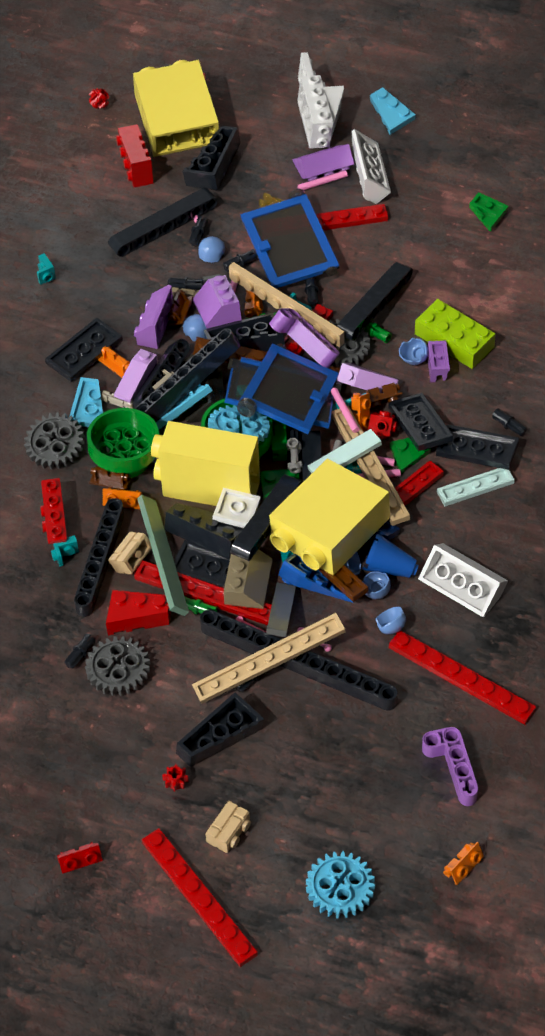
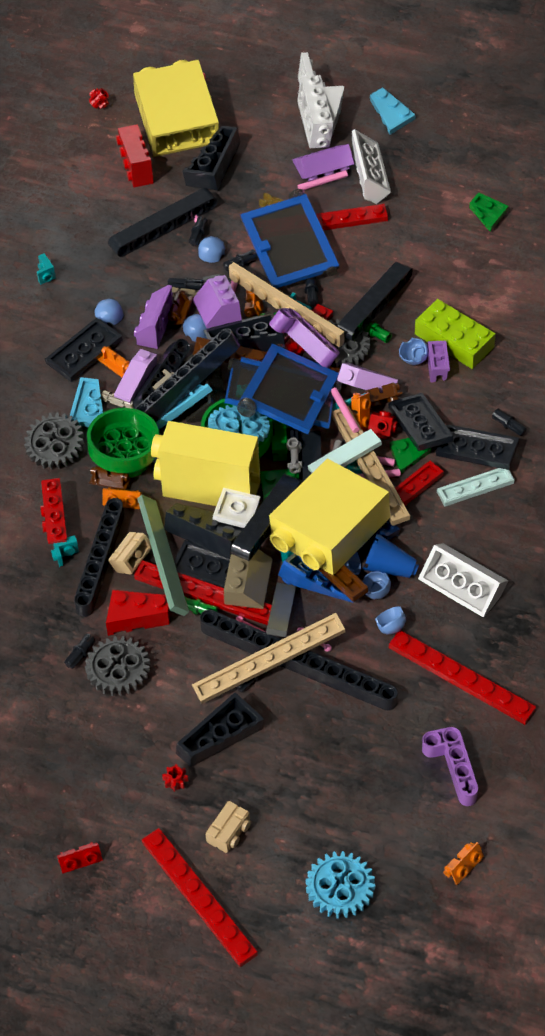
(109, 311): none -> medium blue hair

